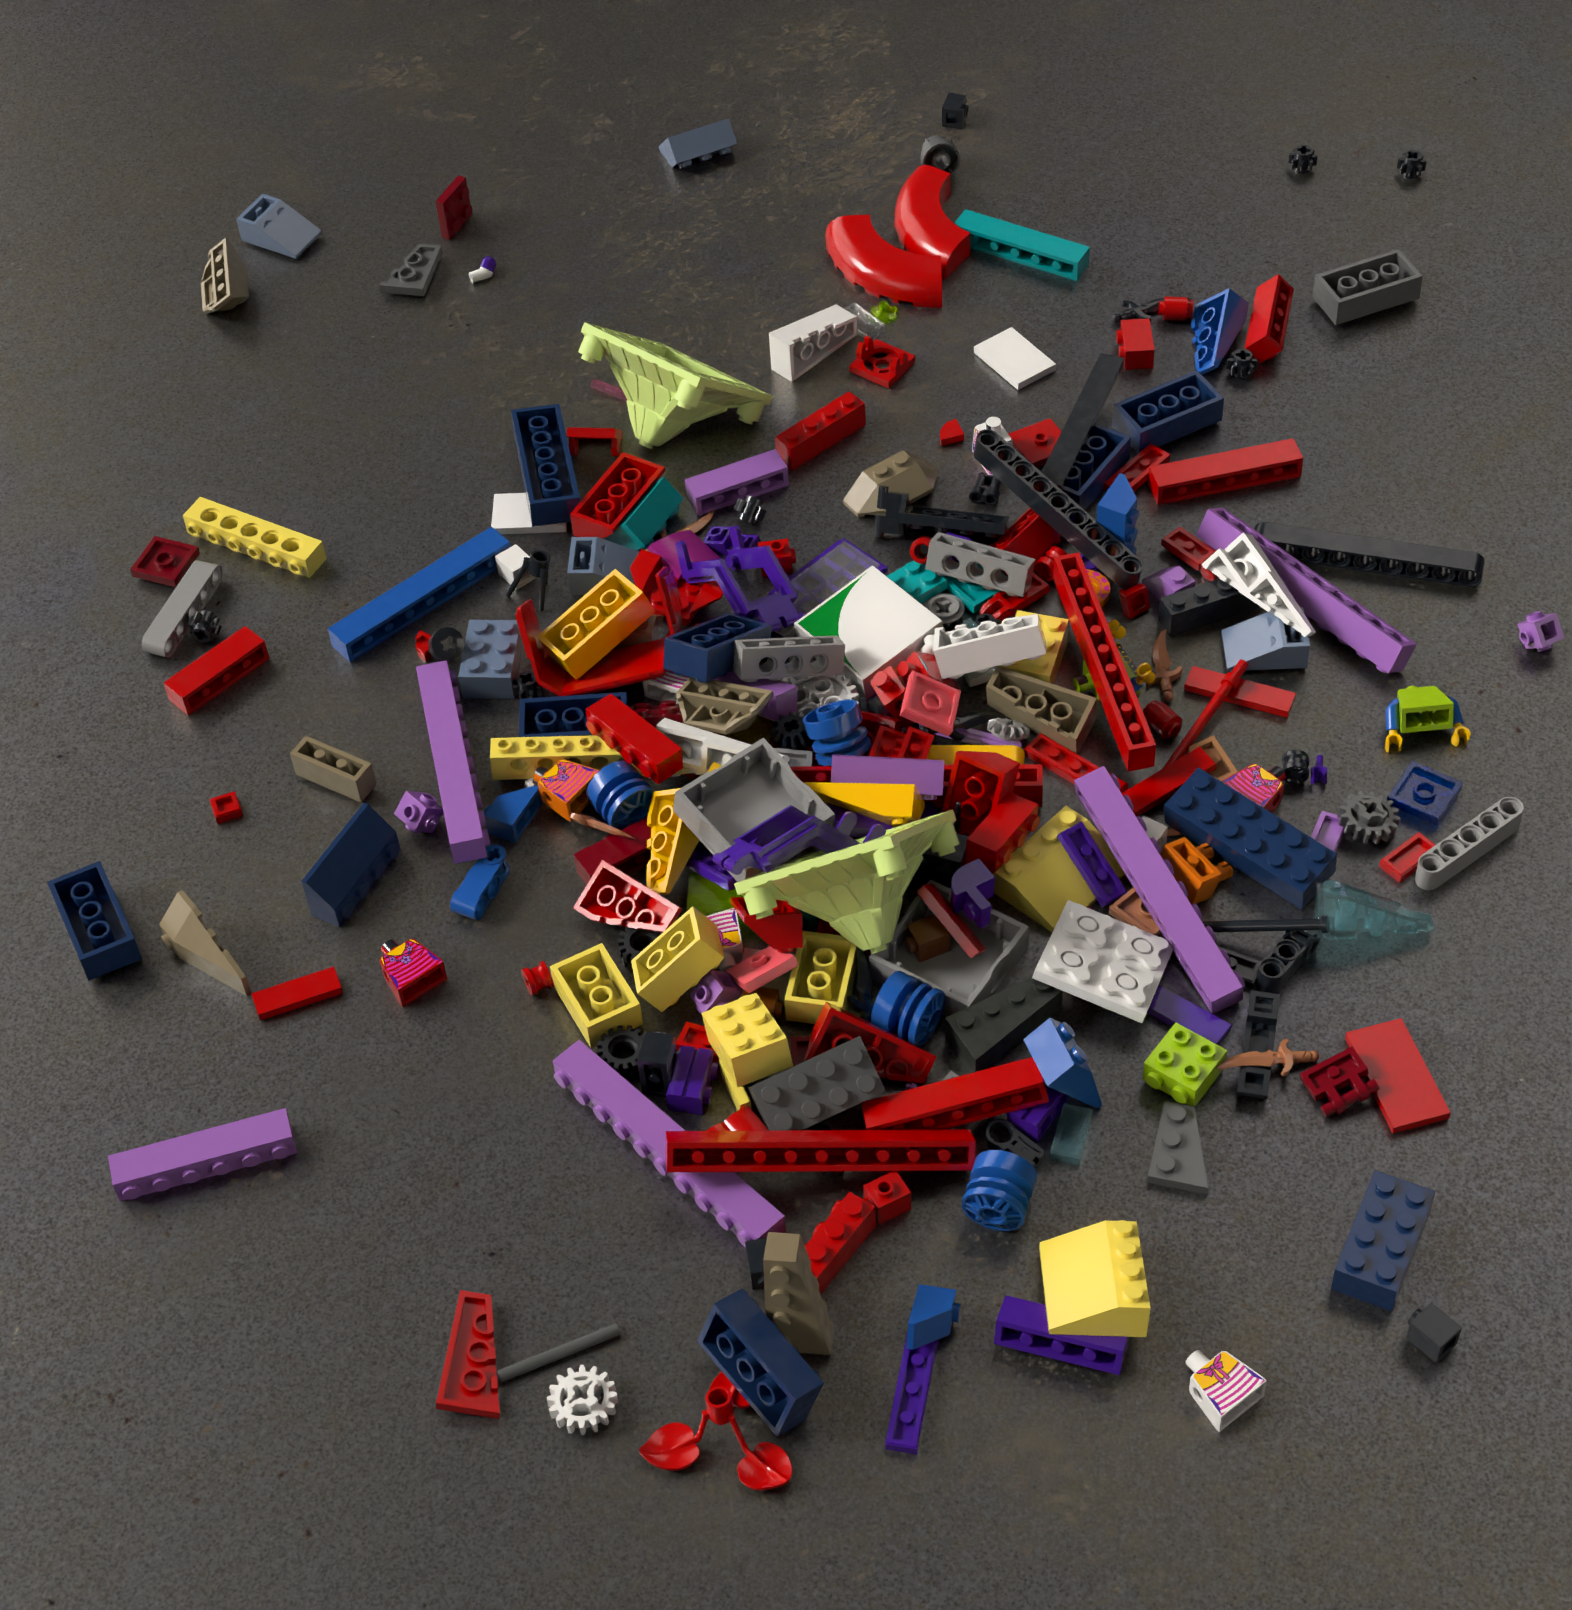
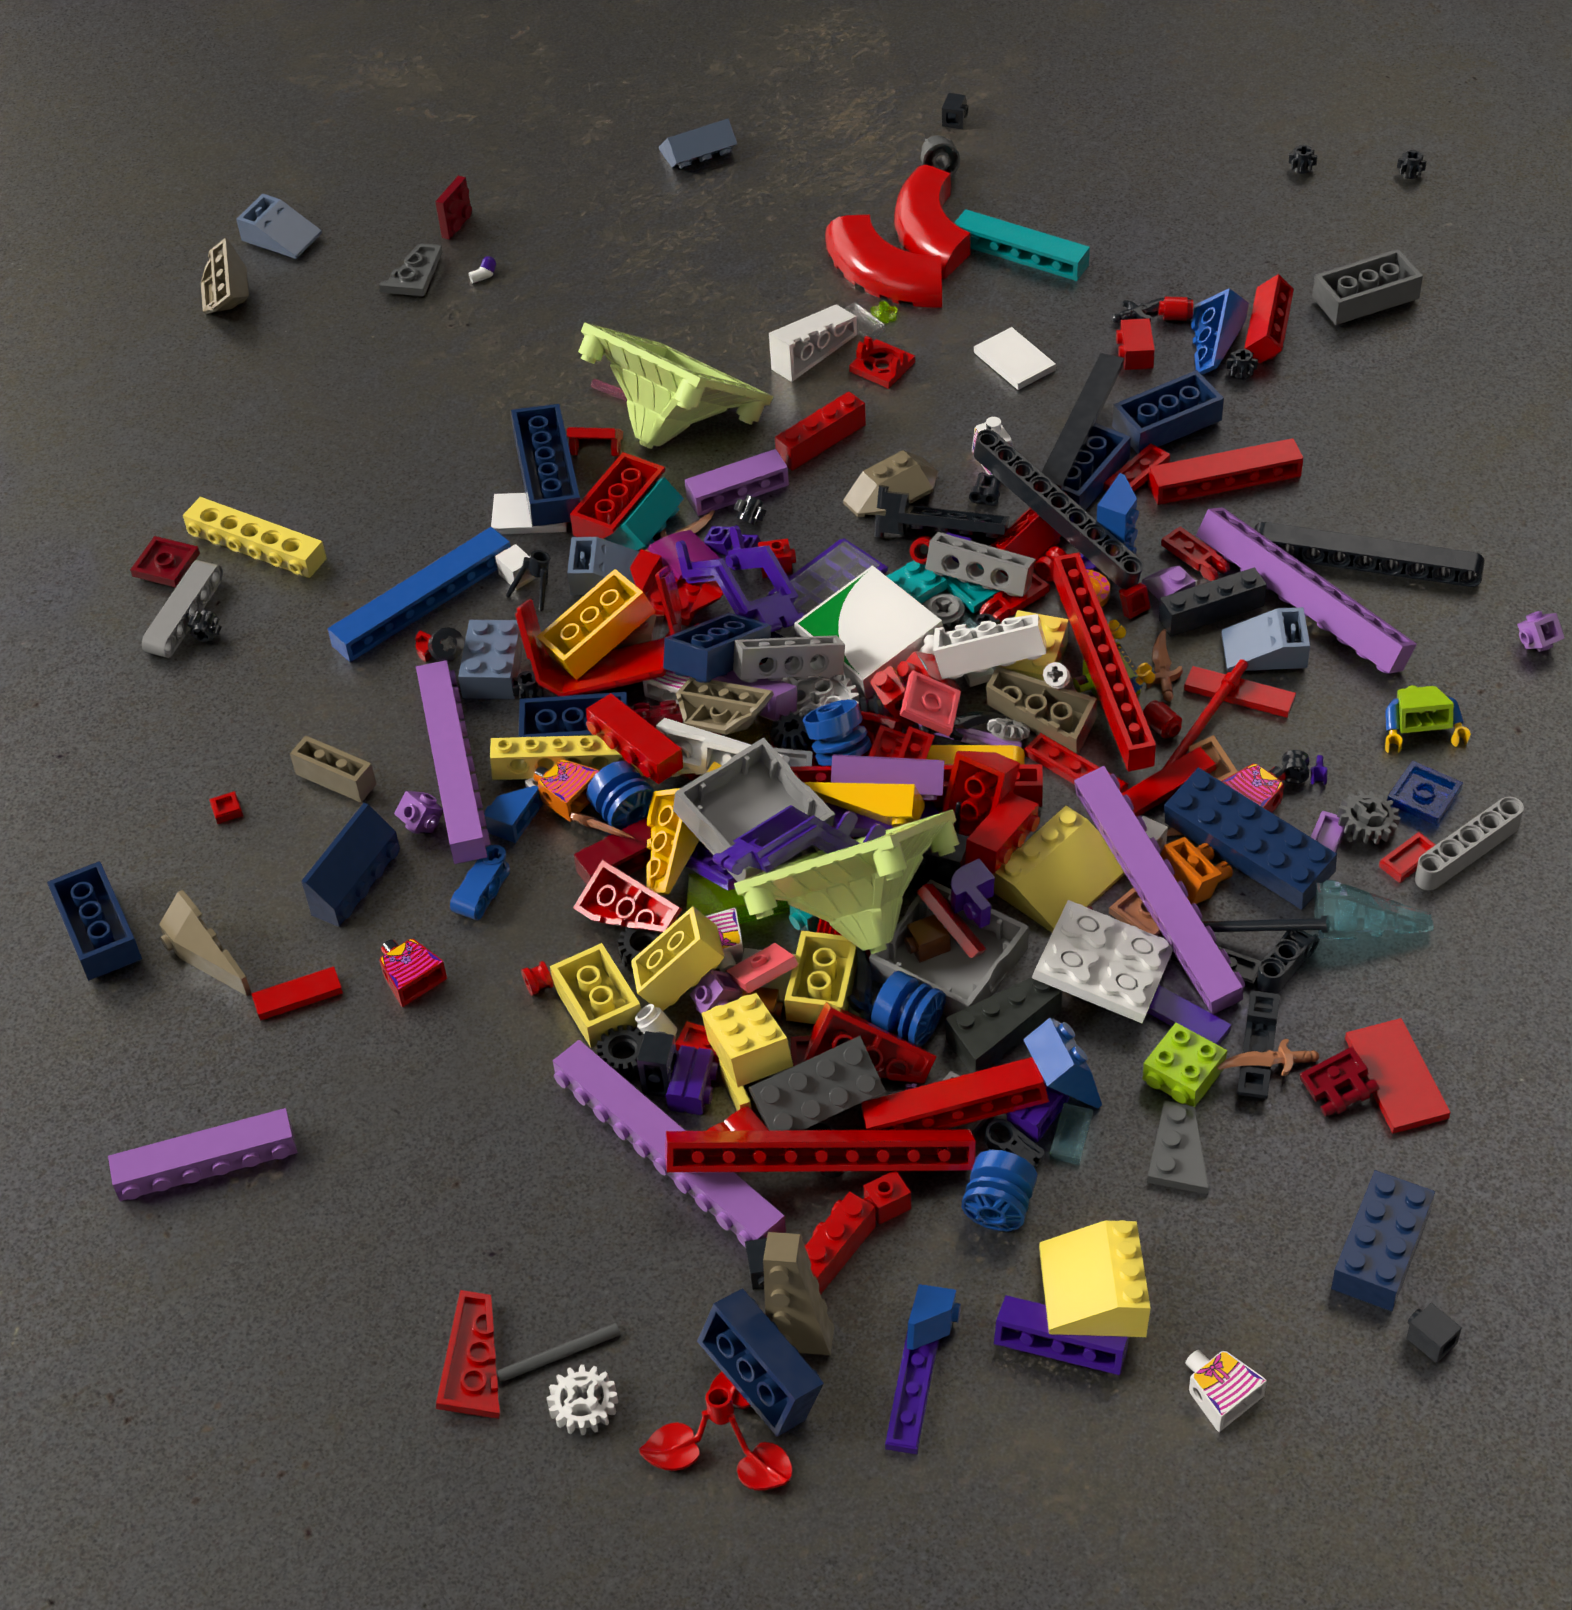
(216, 670): red brick -> none
(654, 1020): none -> white brick
(778, 930): red slope -> none
(951, 433): red tile -> none
(1036, 441): red plate -> none
(1060, 676): none -> white pin
(1091, 864): dark purple tile -> none
(1251, 572): white wedge -> none

